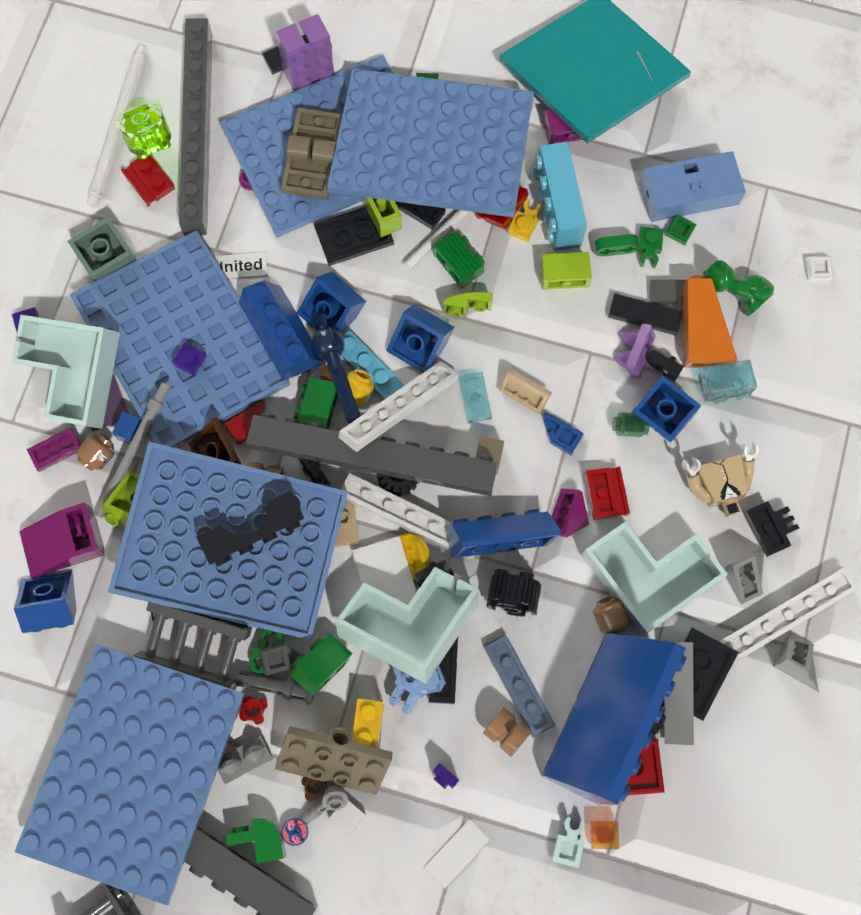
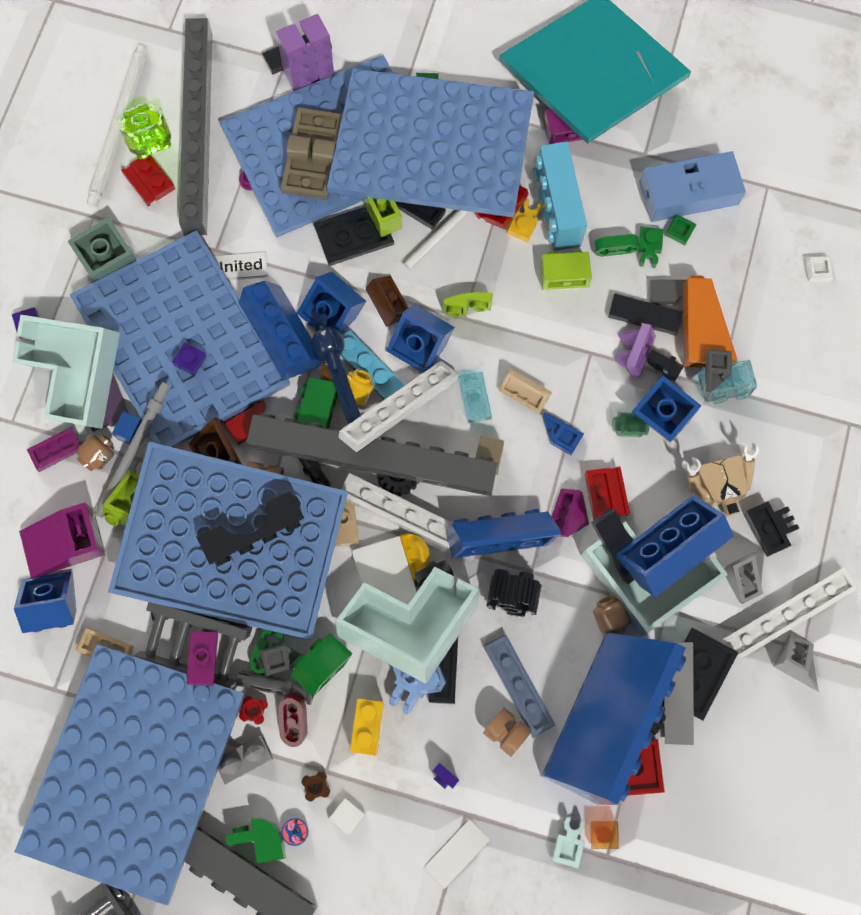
(91, 638): none -> tan plate
(202, 658): none -> magenta plate
(292, 718): none -> plate
(332, 799): light grey plate -> none
(333, 759): dark tan plate -> none
(387, 299): none -> reddish brown slope
(459, 259): green brick -> none
(614, 538): none -> black tile
(675, 545): none -> blue slope
(717, 368): none -> dark grey tile
(751, 290): green animal -> none

